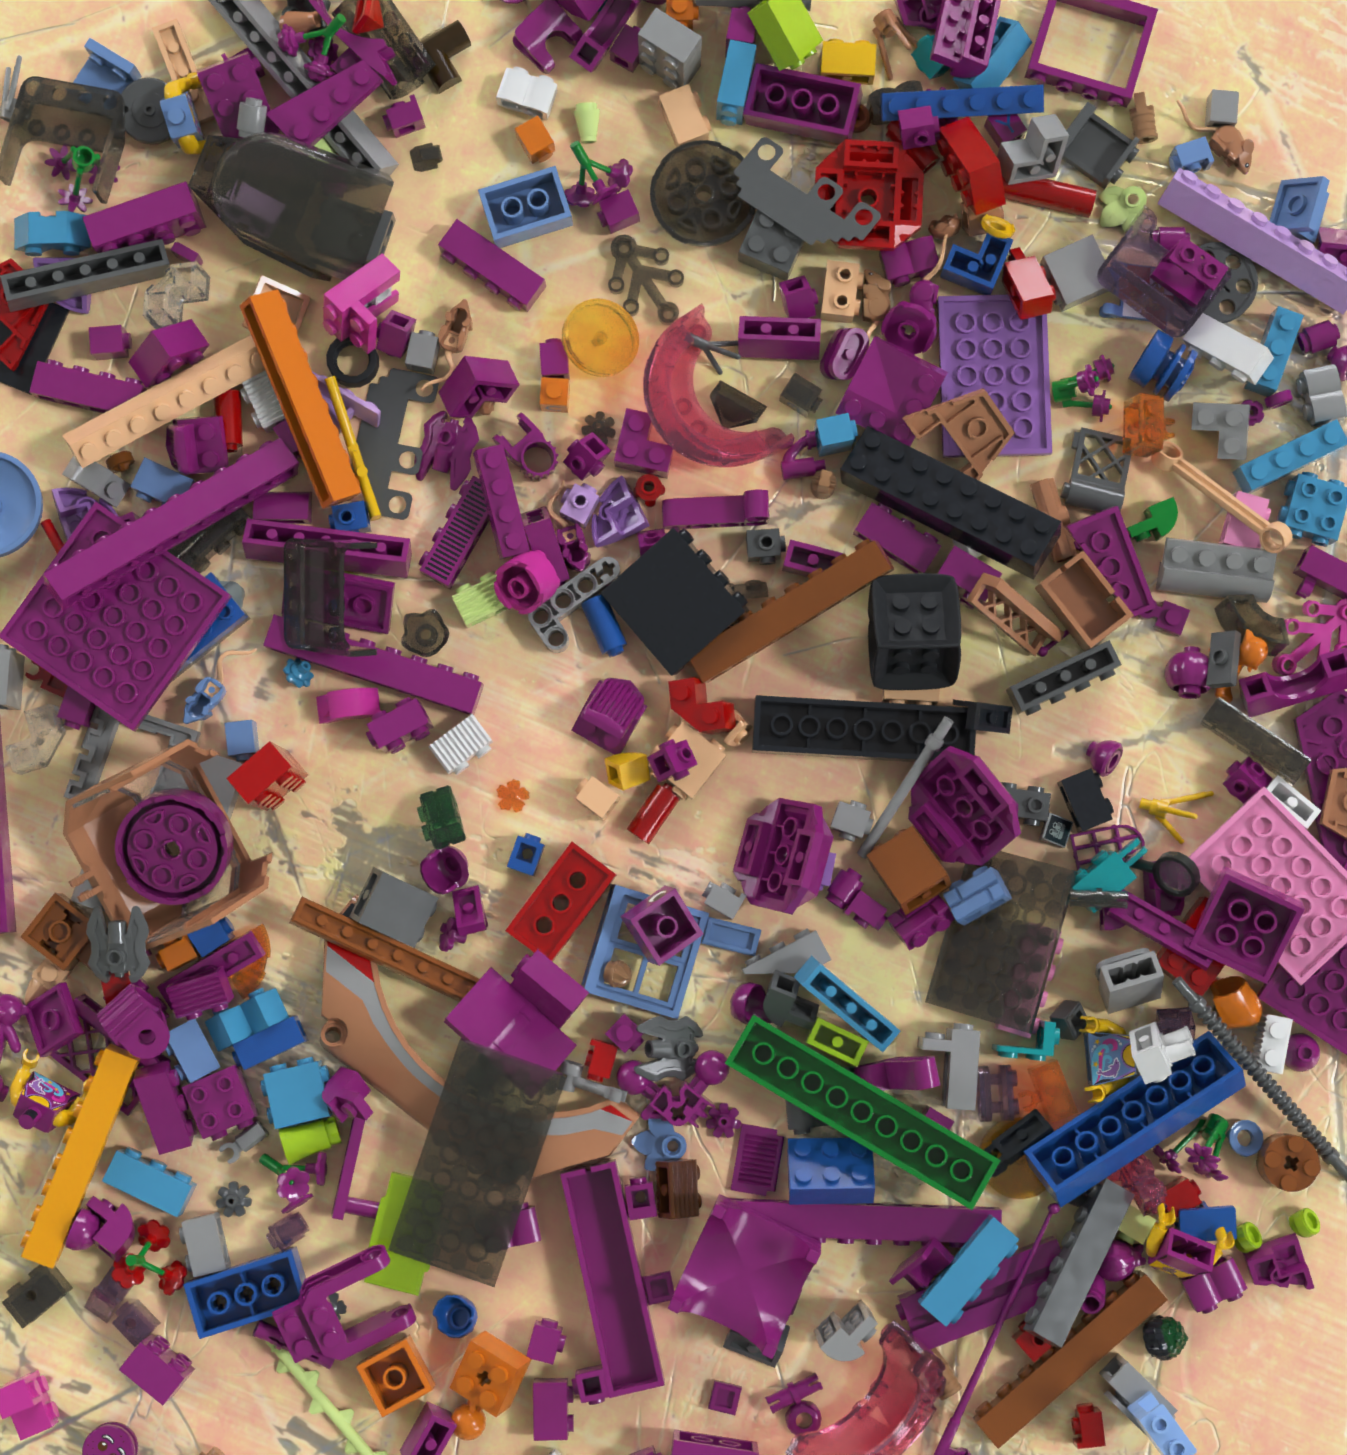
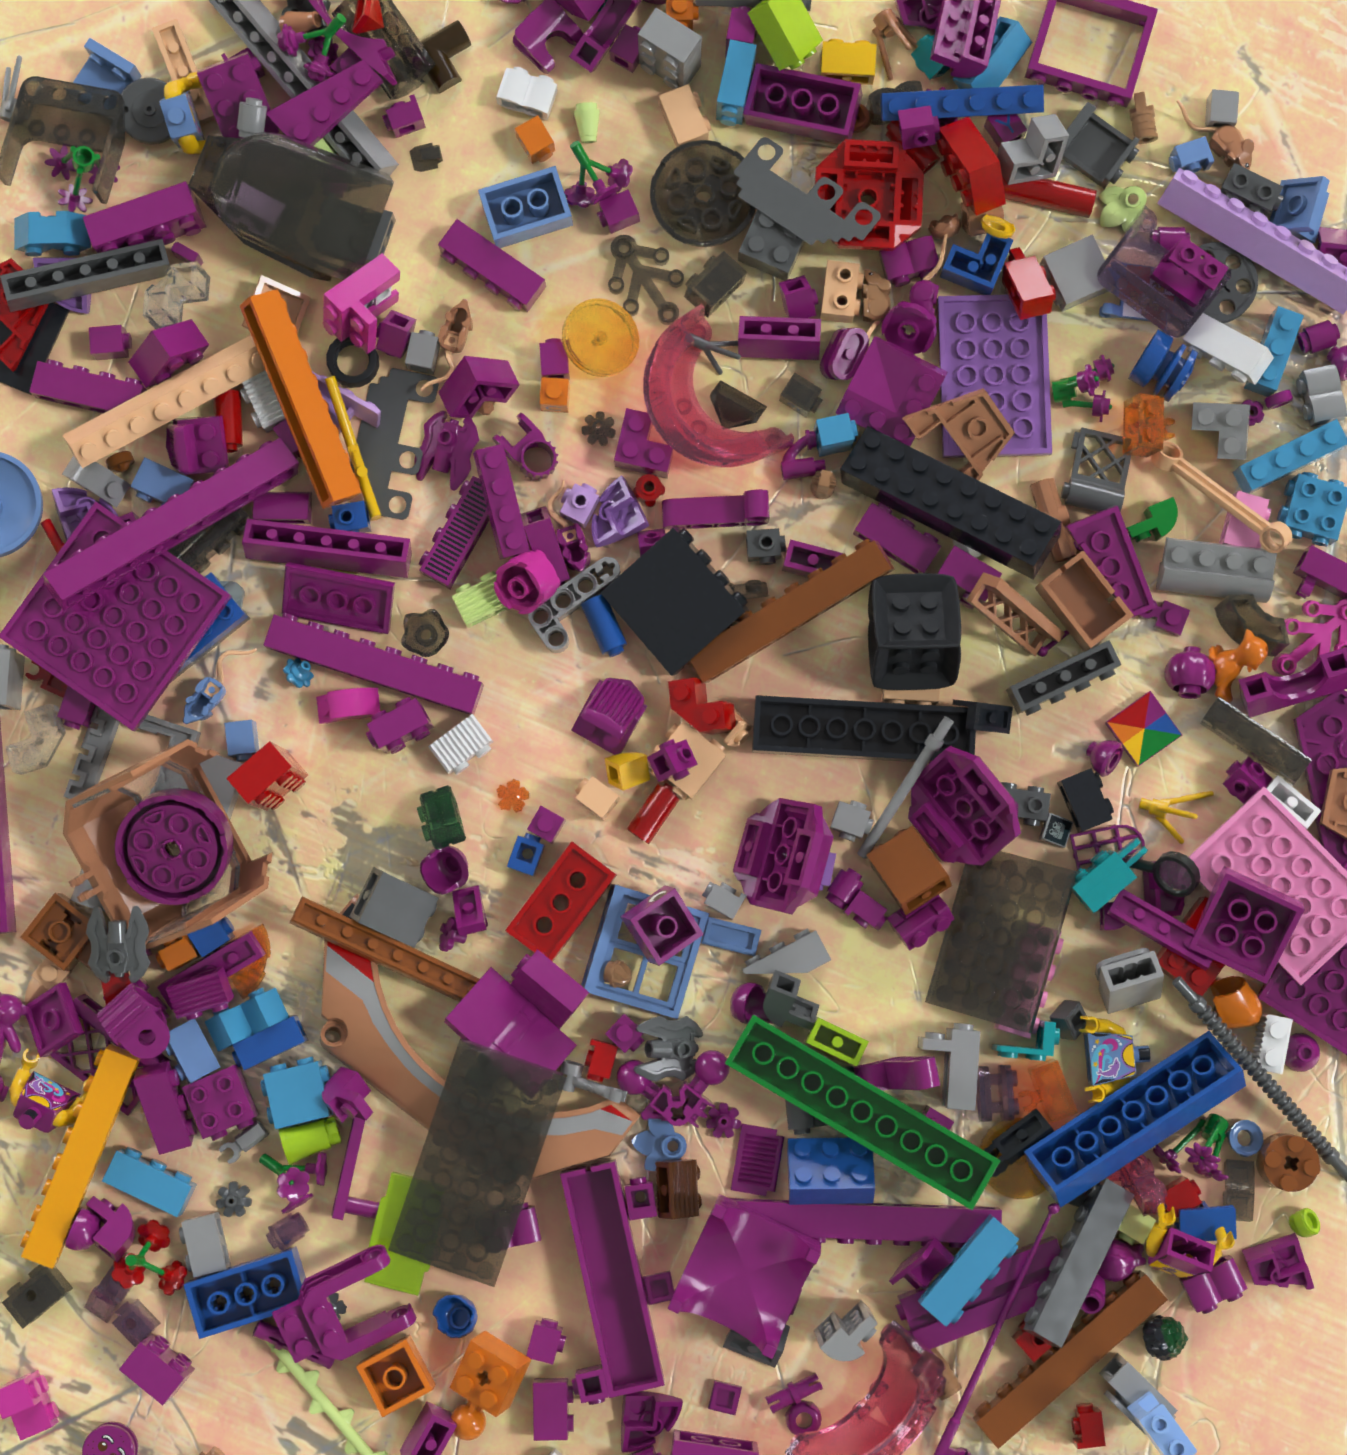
(316, 595): clear smoke windscreen -> none
(546, 824): none -> magenta brick
(587, 456): magenta brick -> none
(645, 1417): none -> magenta brick
(715, 283): none -> clear smoke brick
(847, 1003): dark azure brick -> none
(976, 895): medium blue brick -> none
(1098, 899): clear smoke pin -> none
(1143, 729): none -> tile
(1156, 1052): white brick -> none
(1174, 1019): clear purple brick -> none
(1223, 659): dark grey plate -> none
(1240, 1188): none -> clear smoke slope
(1247, 1237): lime tile -> none
(1252, 190): none -> dark grey brick

